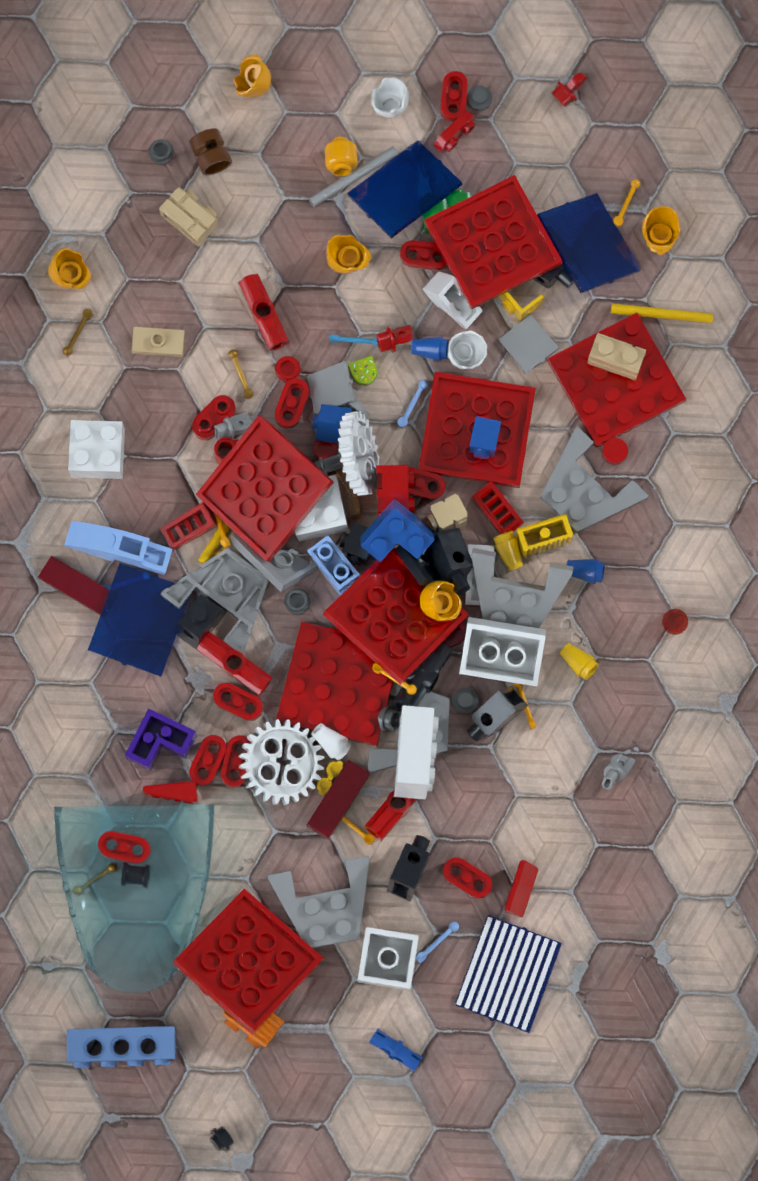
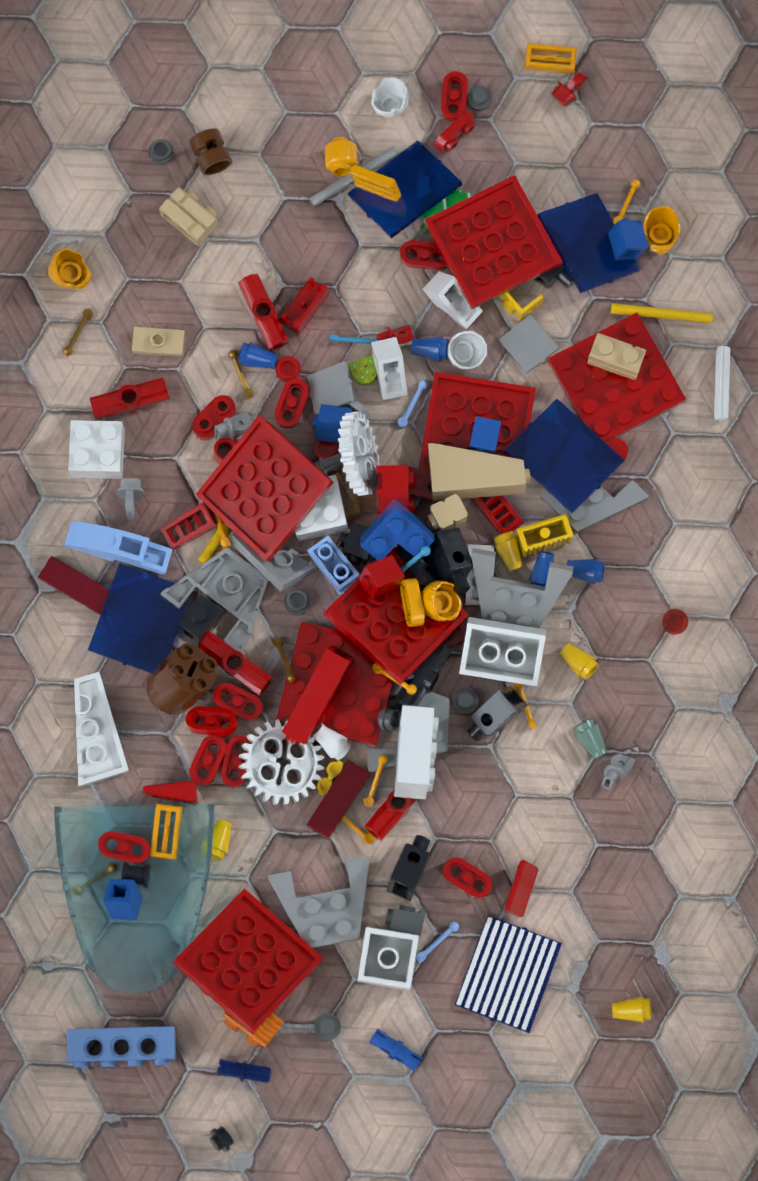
(97, 737): none -> white wing
(113, 404): none -> red piece
(122, 899): none -> blue brick
(130, 491): none -> light grey piece
(158, 733): dark purple brick -> none
(169, 809): none -> light orange tile
(181, 679): none -> reddish brown cylinder
(213, 721): none -> red plate
(221, 839): none -> yellow cone
(244, 1071): none -> clear blue axle
(253, 78): light orange hair -> none
(256, 356): none -> blue cone
(278, 643): none -> pearl gold hinge
(304, 306): none -> red hinge
(317, 695): none -> red slope
(327, 1026): none -> dark grey plate
(346, 254): light orange hair -> none
(368, 800): none -> light orange hinge
(375, 183): none -> light orange tile
(381, 576): none -> red brick
(389, 368): none -> white arch
(405, 920): none -> dark grey brick
(412, 602): none -> light orange beam
(425, 551): none -> dark azure hinge
(474, 473): none -> tan slope
(541, 568): none -> blue cone
(547, 67): none -> light orange tile
(565, 456): none -> clear blue piece
(590, 737): none -> sand green cone
(628, 239): none -> blue brick
(633, 1009): none -> yellow cone
(722, 380): none -> white axle

